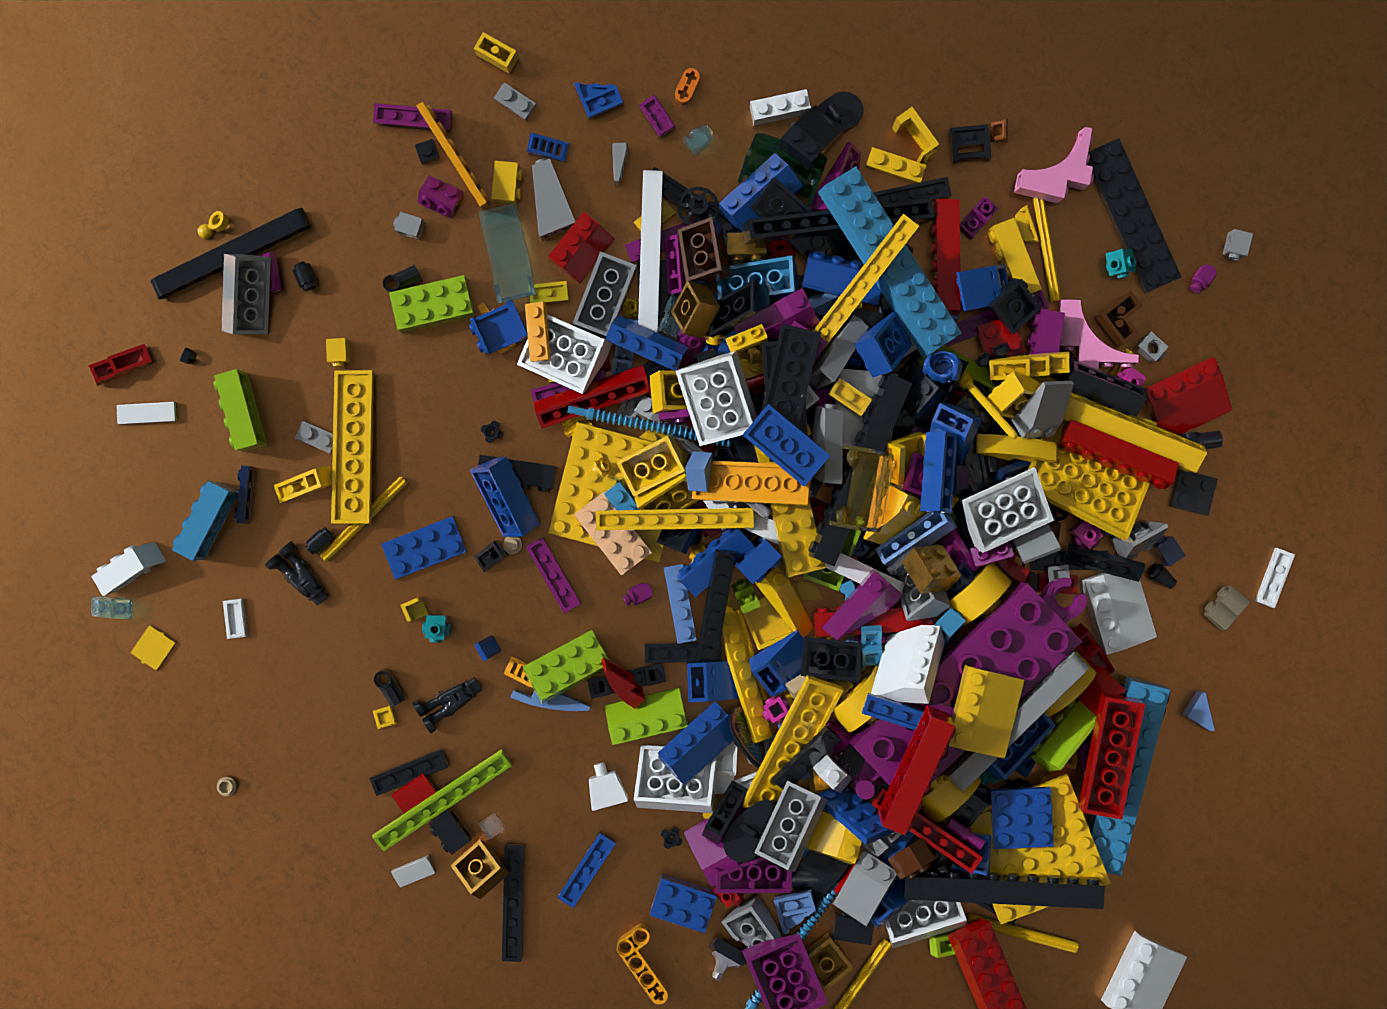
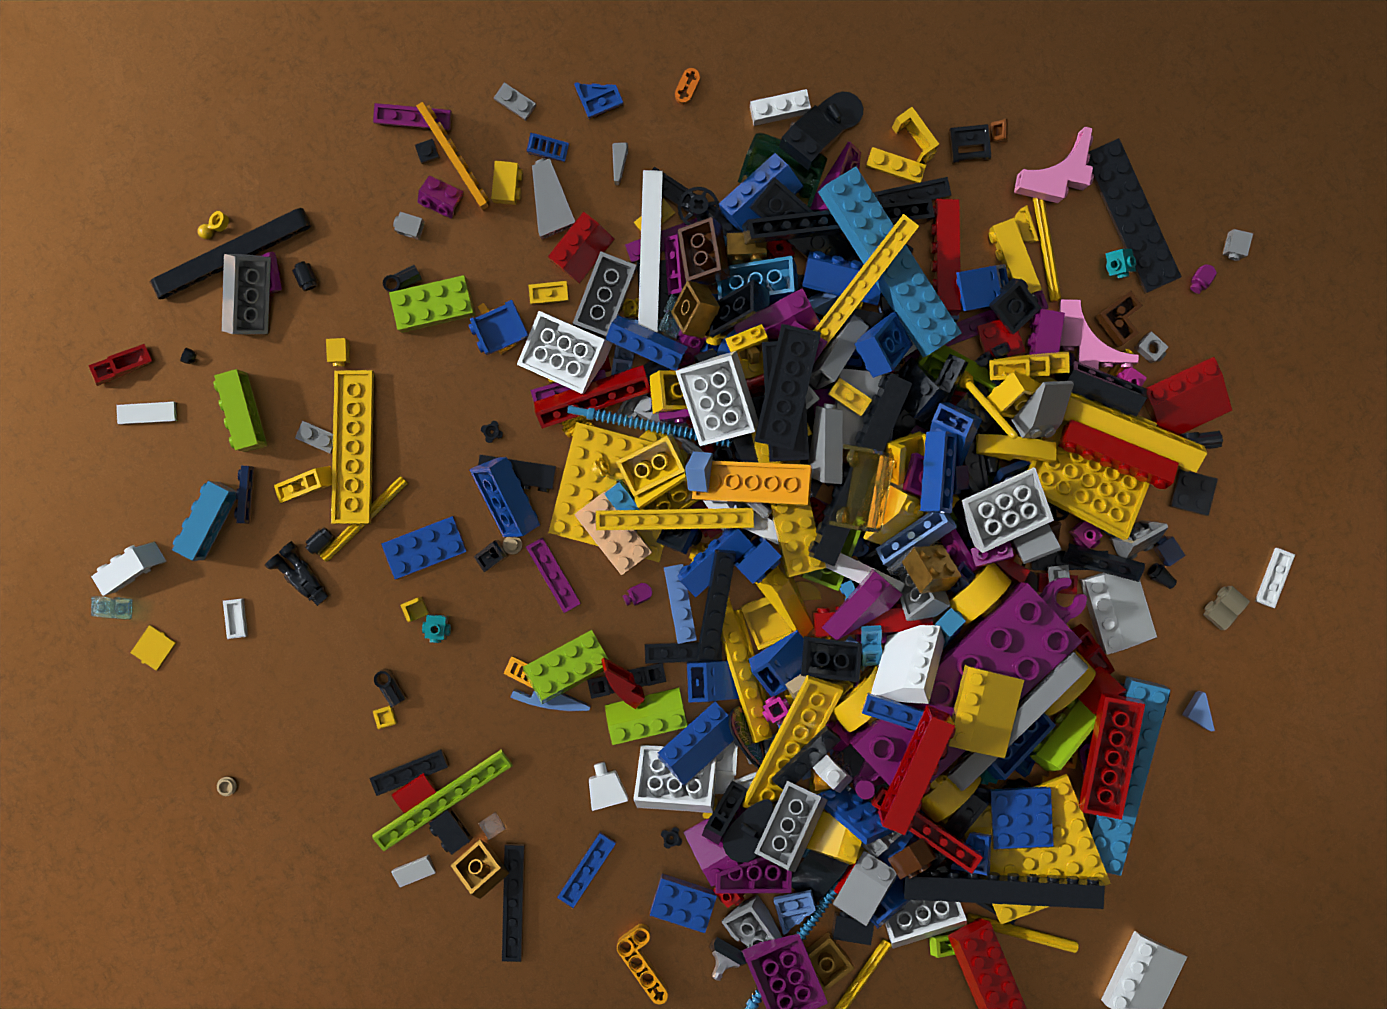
(451, 701): black piece -> none
(487, 648): blue slope -> none
(496, 52): yellow brick -> none
(507, 253): clear light blue windscreen -> none
(537, 331): light orange plate -> none
(657, 116): magenta plate -> none
(698, 139): clear light blue brick -> none
(745, 595): lime slope -> none
(786, 445): blue plate -> none
(942, 366): blue hair -> none
(965, 834): magenta pin -> none
(978, 217): magenta slope -> none

